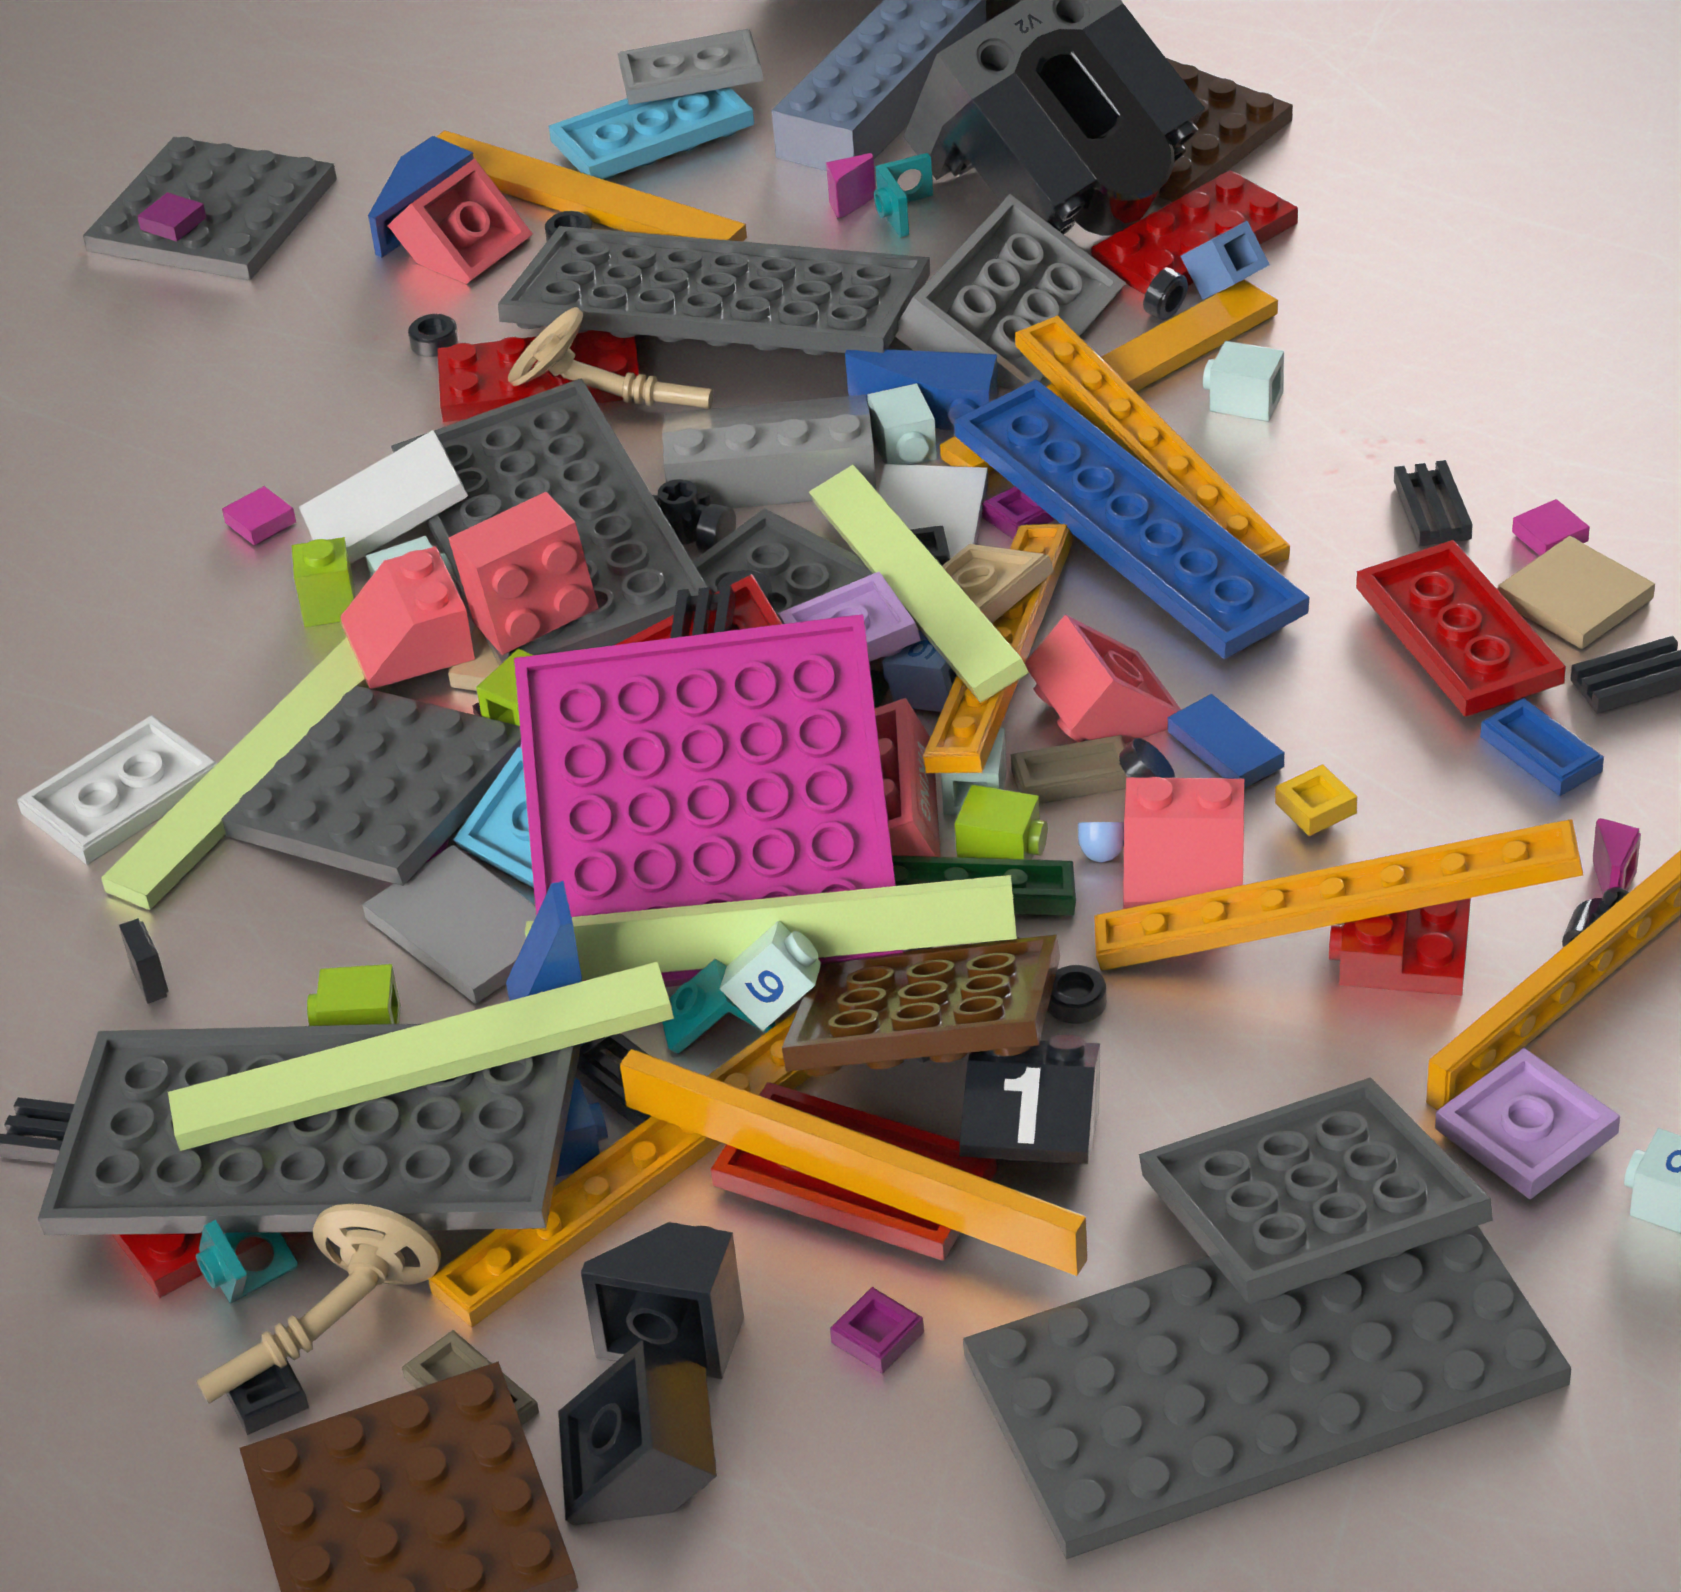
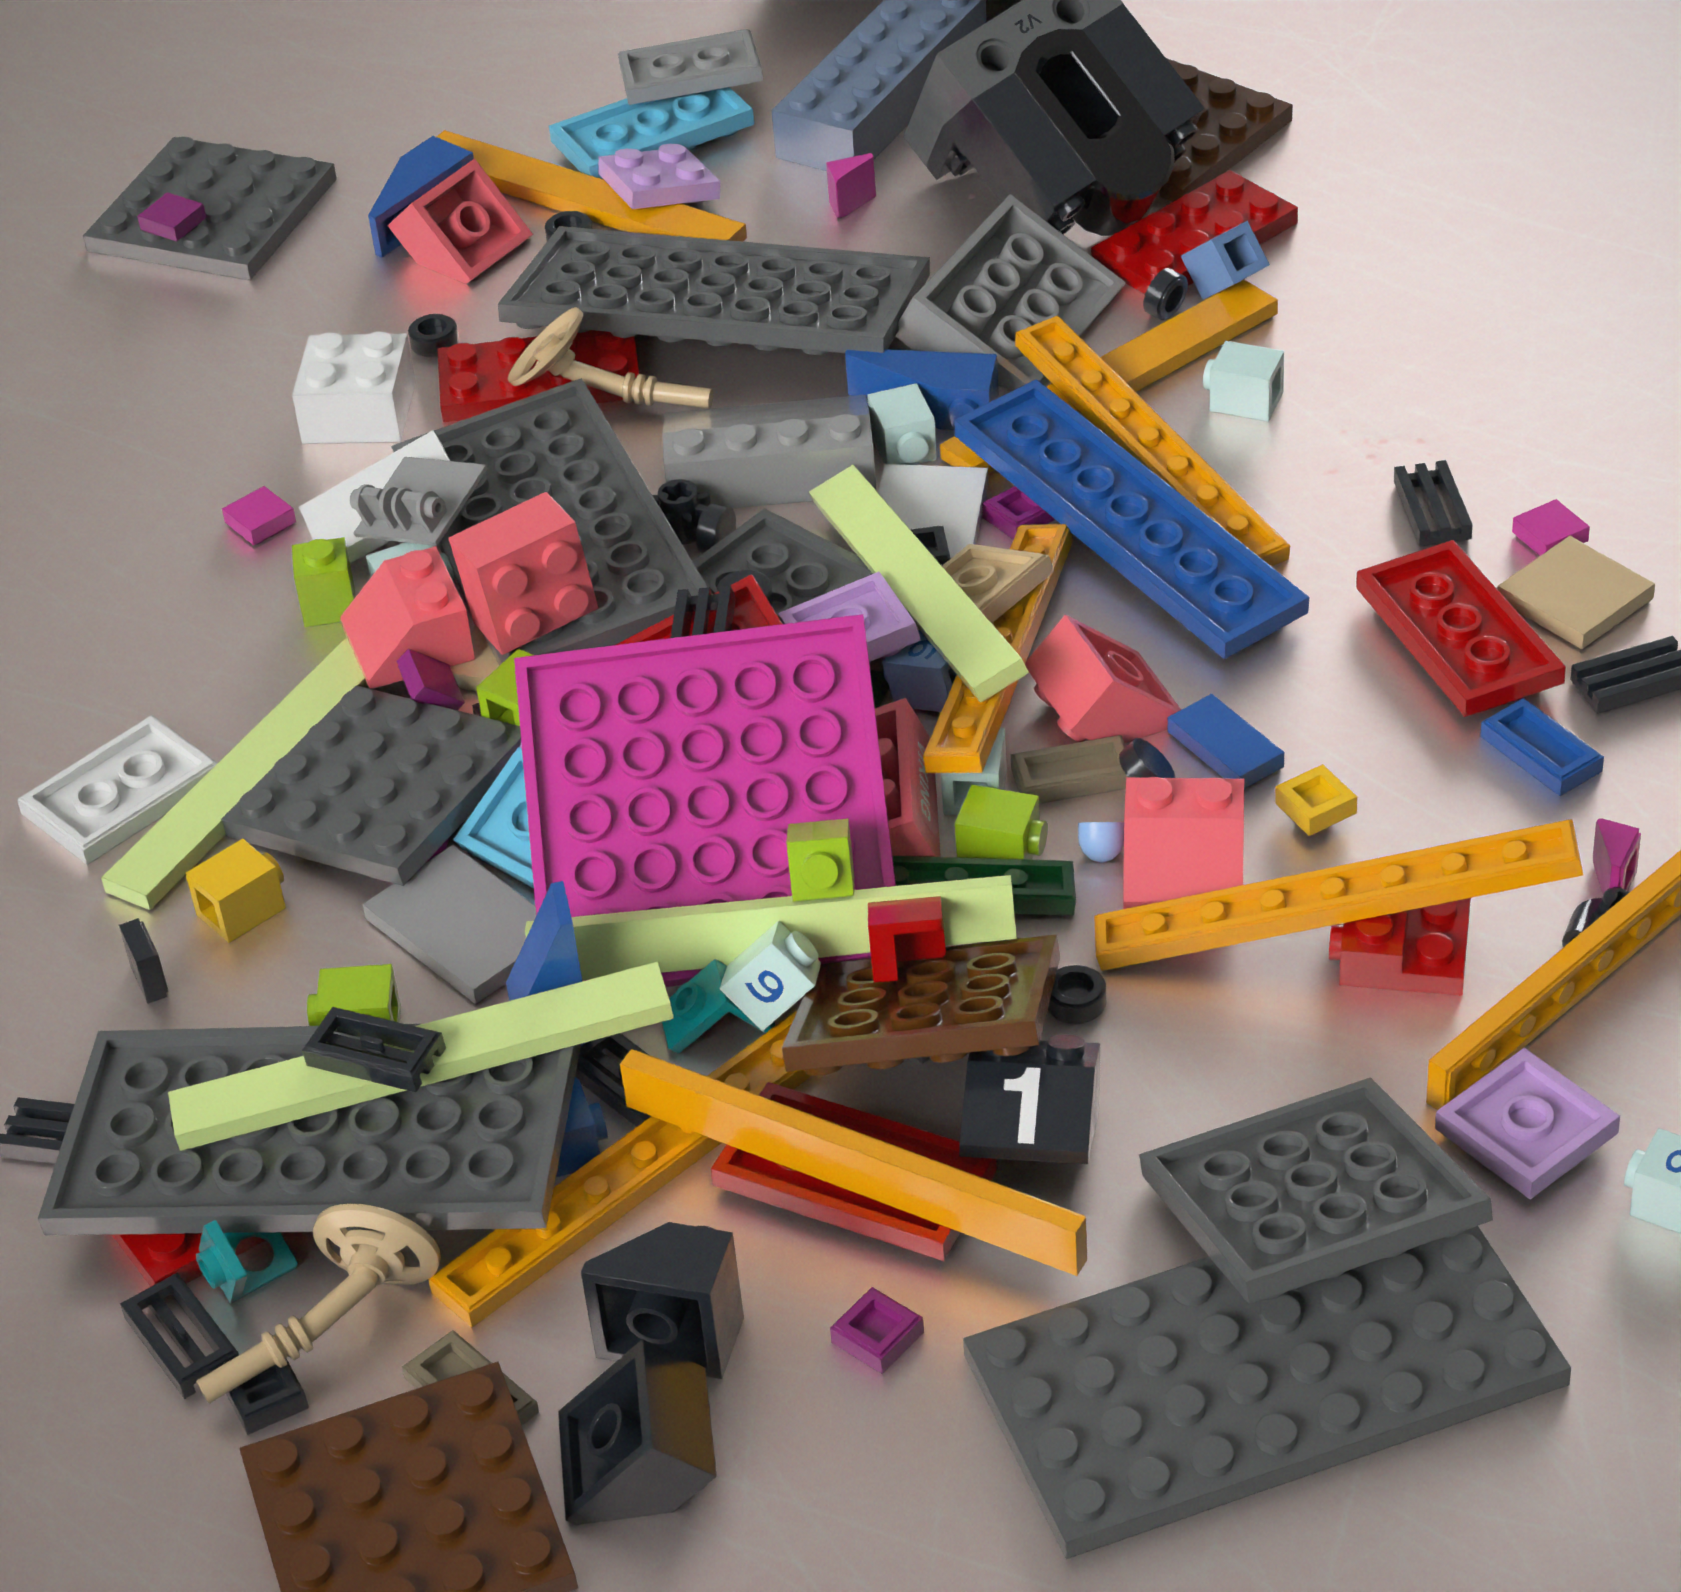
(201, 1365): none -> black tile
(236, 889): none -> yellow brick
(354, 388): none -> white brick
(369, 1057): none -> black tile
(416, 501): none -> light grey hinge
(429, 680): none -> magenta tile
(658, 176): none -> lavender plate
(820, 860): none -> lime brick
(889, 196): teal bracket -> none
(904, 933): none -> red panel

